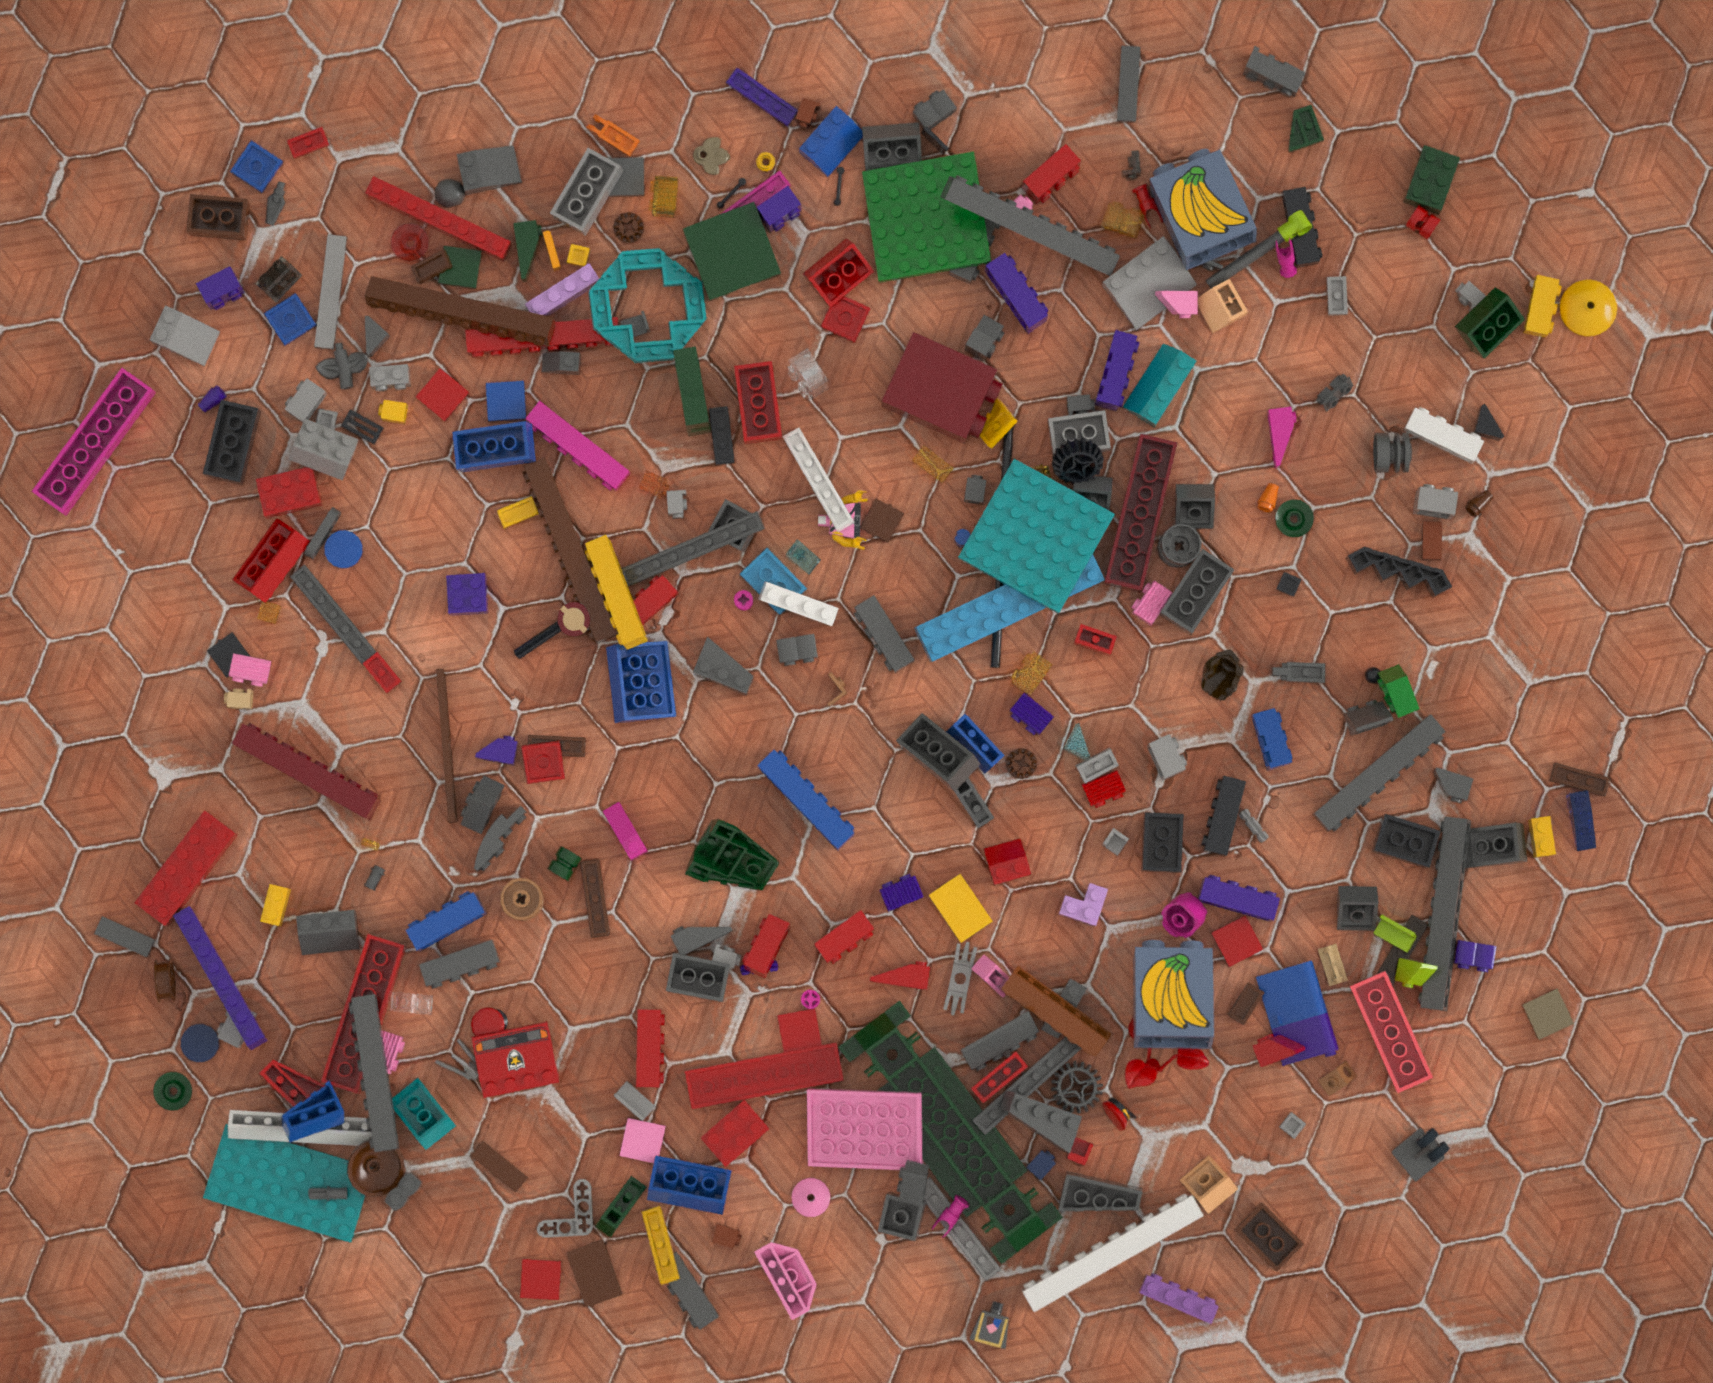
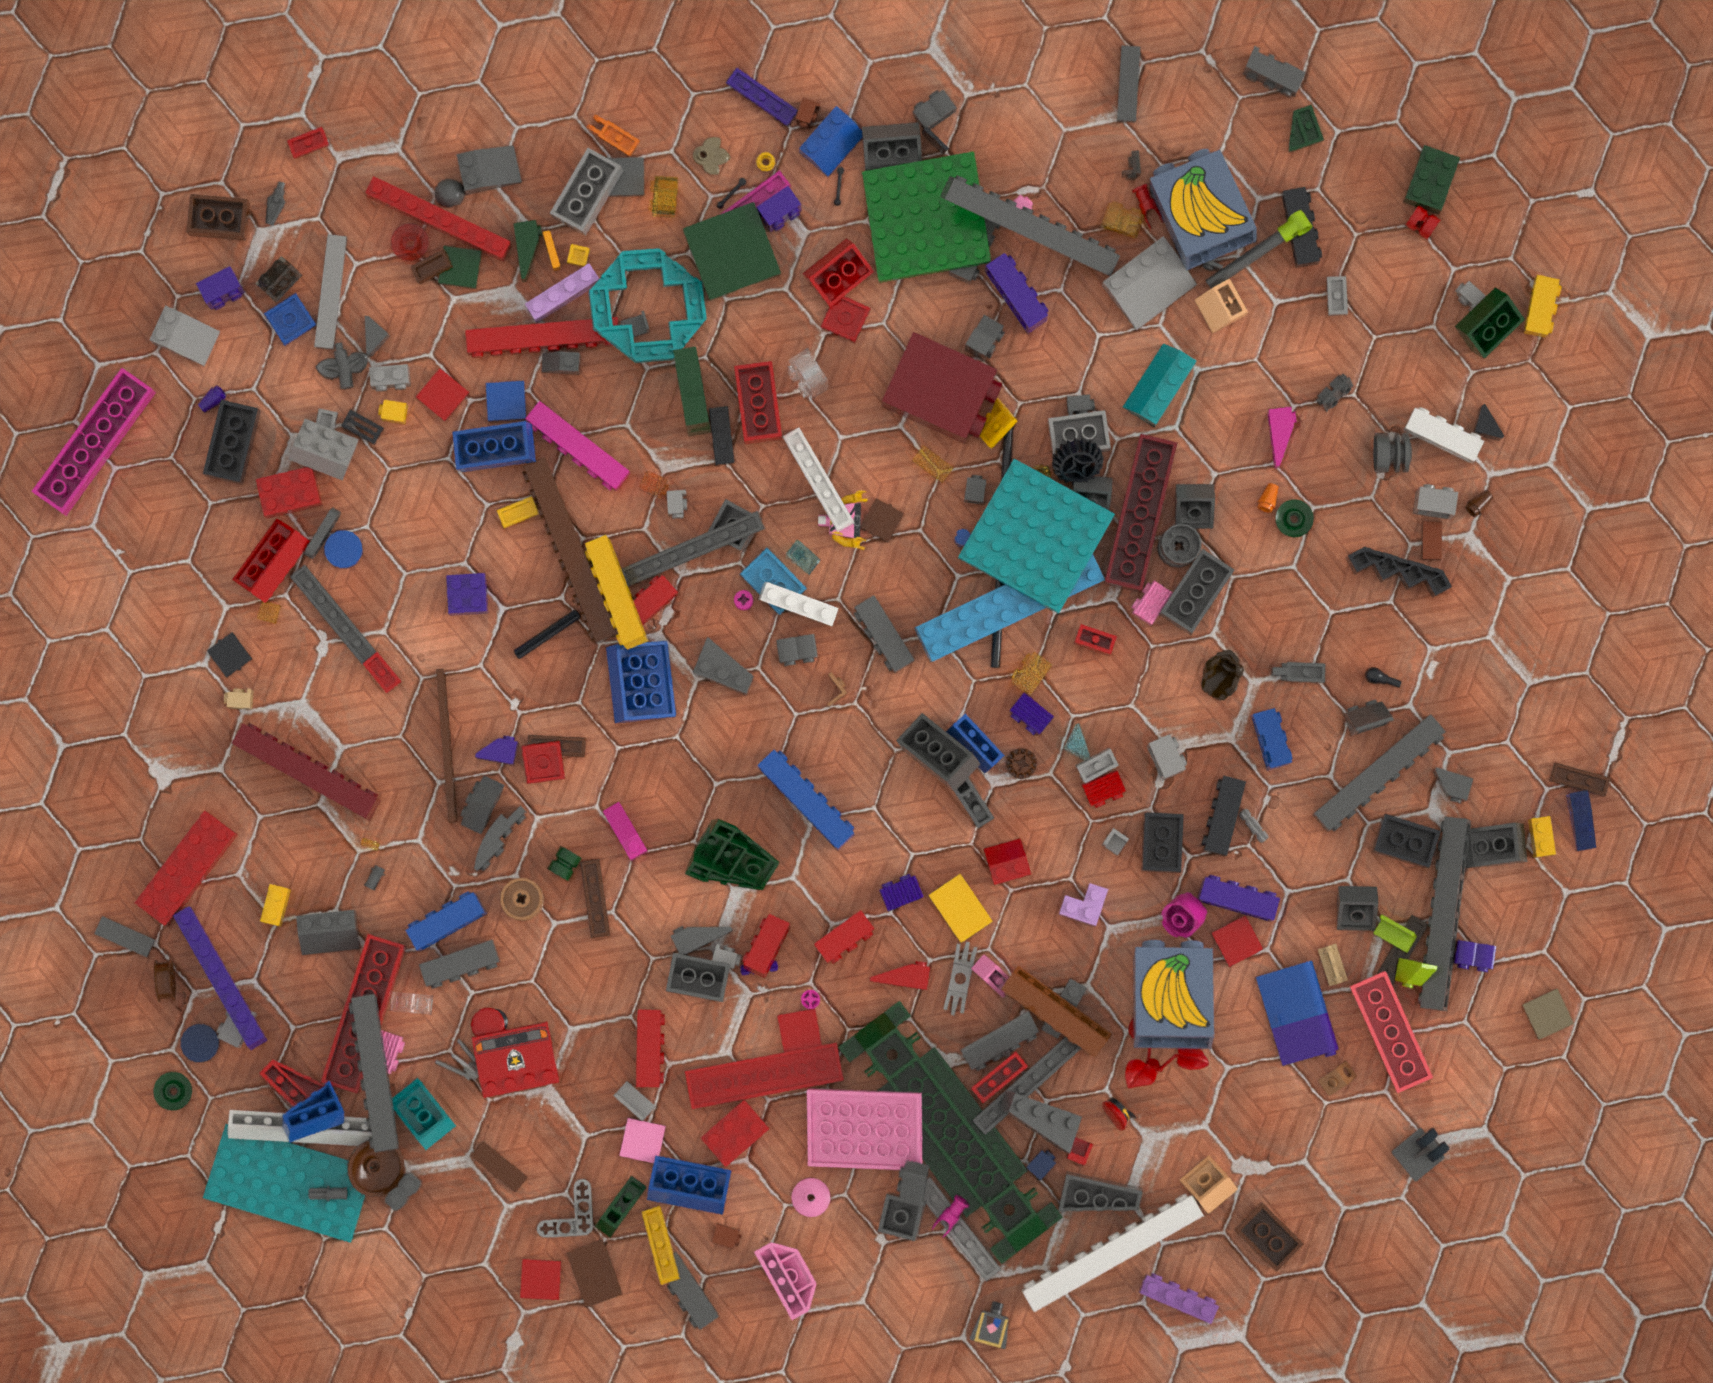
(249, 669): bright pink brick -> none
(256, 166): blue tile -> none
(305, 400): light grey piece -> none
(460, 311): reddish brown brick -> none
(573, 619): sticker -> none
(629, 236): reddish brown gear -> none
(1051, 175): red brick -> none
(1083, 1103): dark grey gear -> none
(1116, 370): dark purple wedge -> none
(1179, 302): bright pink slope -> none
(1246, 1003): reddish brown tile -> none
(1273, 1049): red slope -> none
(1286, 260): dark pink piece -> none
(1288, 584): black plate -> none
(1292, 1125): light grey tile -> none
(1397, 691): green brick -> none
(1582, 319): yellow dish -> none

